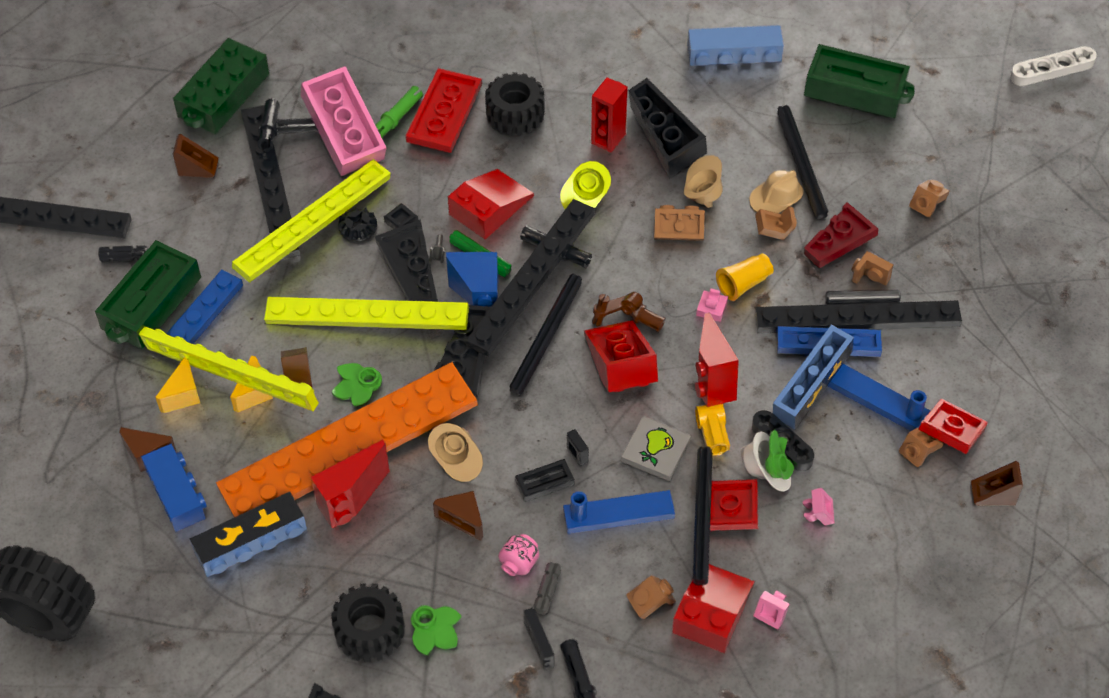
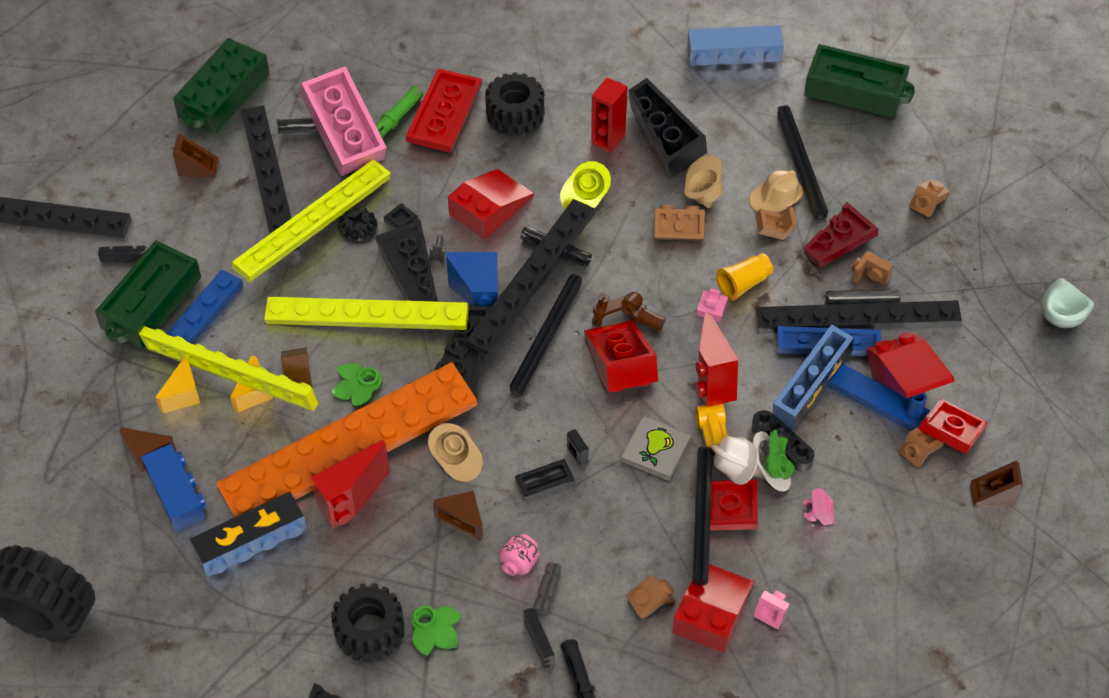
(268, 129): black pin -> none
(468, 245): green axle -> none
(616, 512): blue piece -> none
(736, 458): none -> white piece
(908, 365): none -> red slope
(1028, 73): white beam -> none
(1065, 305): none -> light aqua piece

